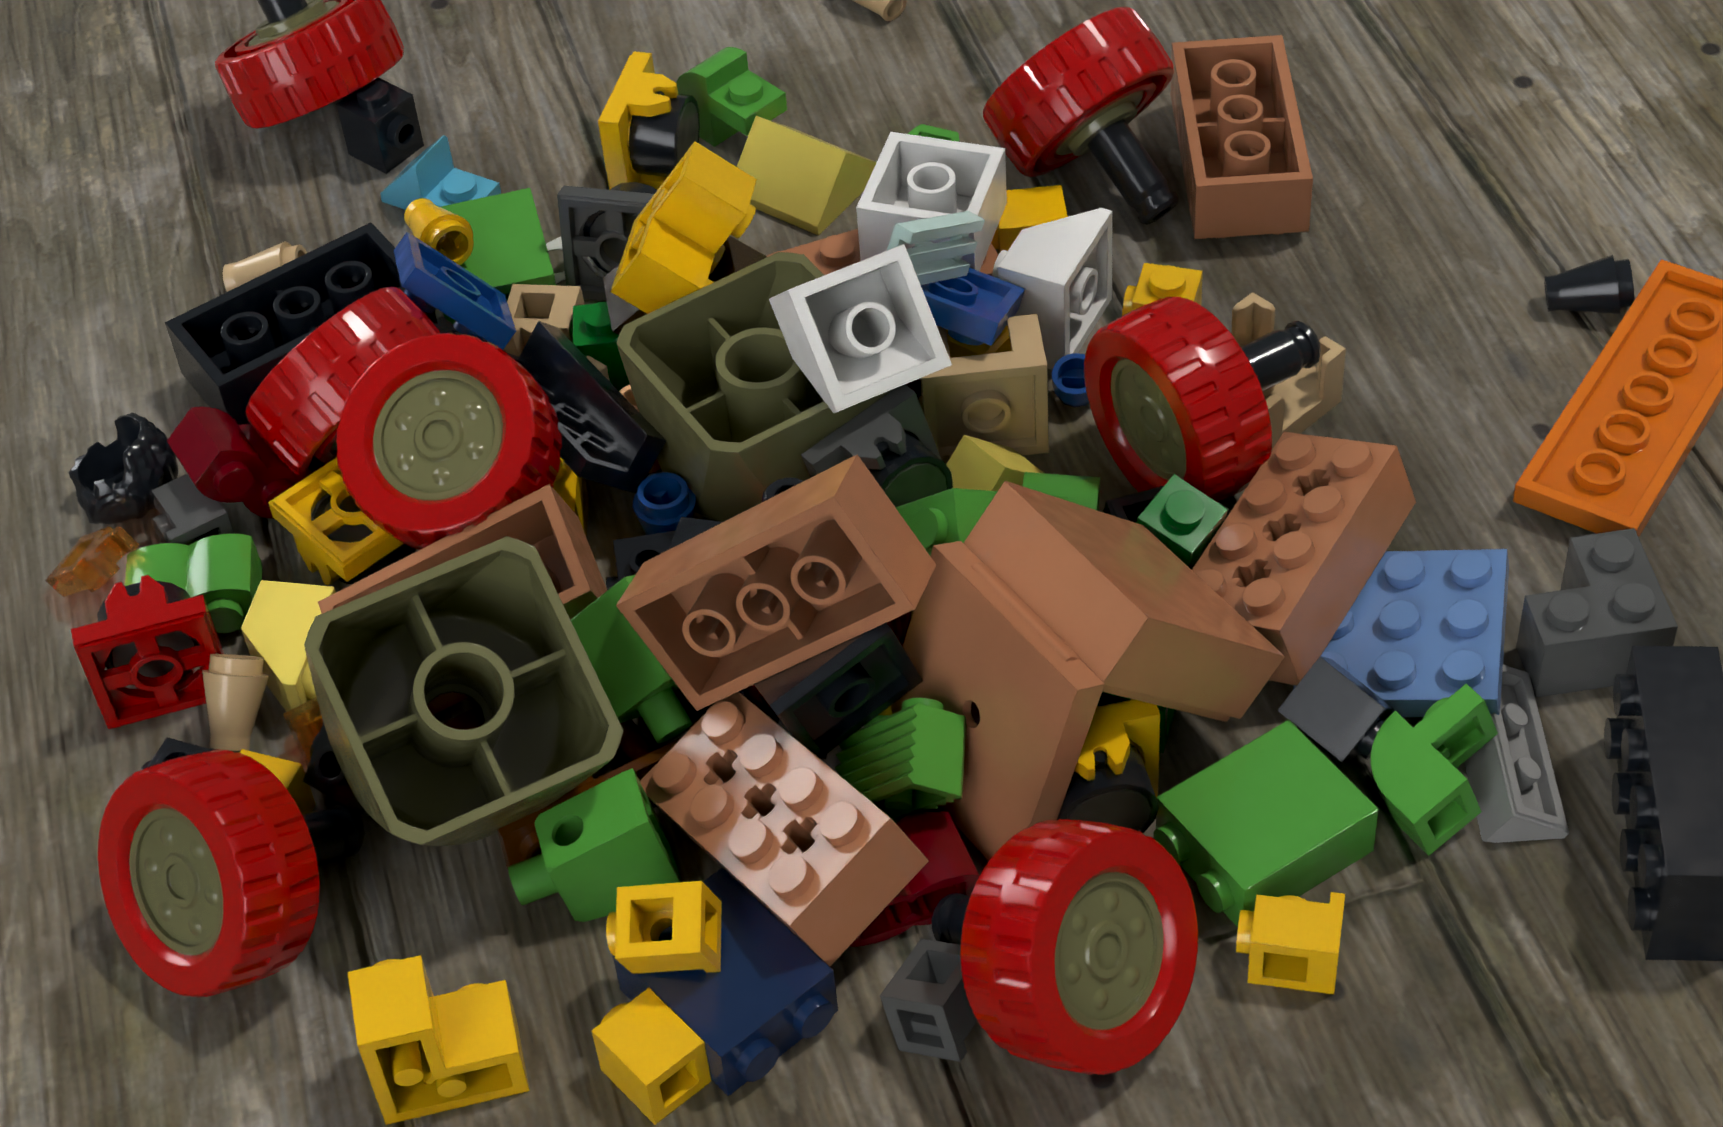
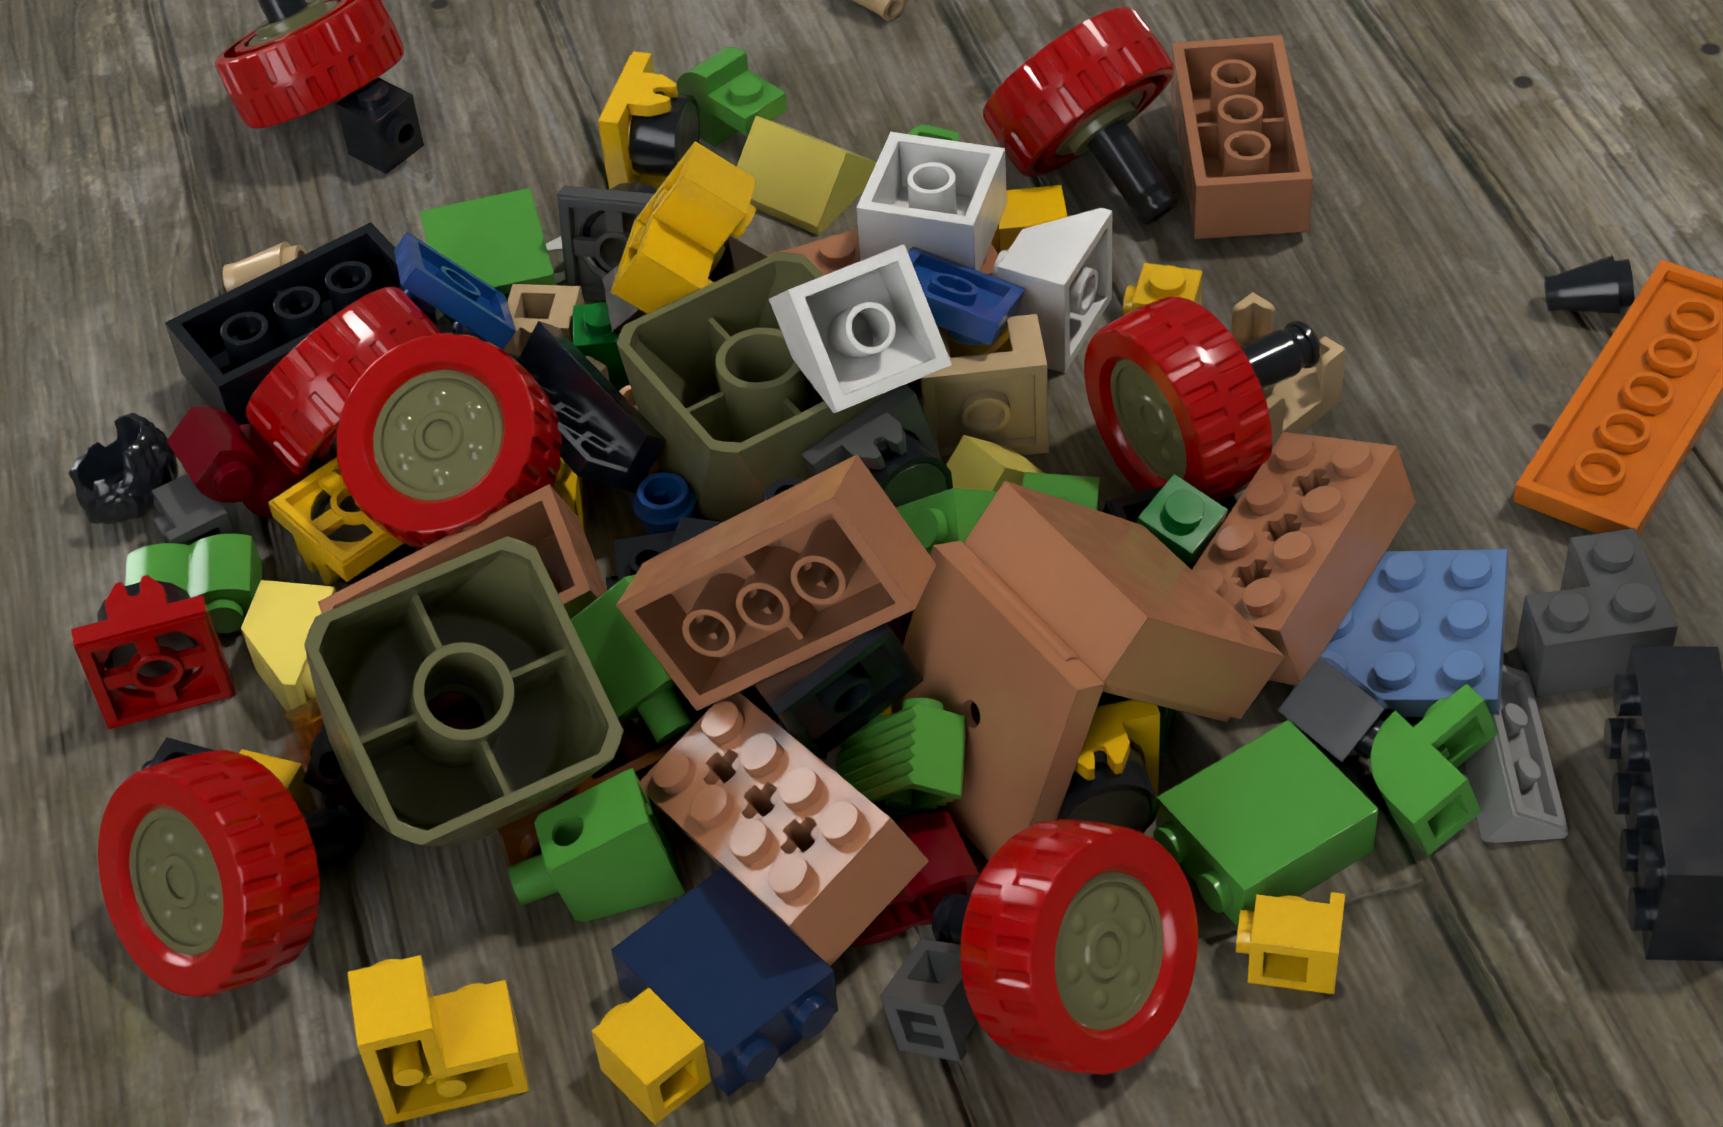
(91, 561): clear orange plate -> none
(233, 698): tan cone -> none
(436, 179): medium azure slope -> none
(440, 229): yellow cone -> none
(650, 909): yellow brick -> none
(938, 260): light aqua tile -> none
(1069, 380): blue hinge -> none

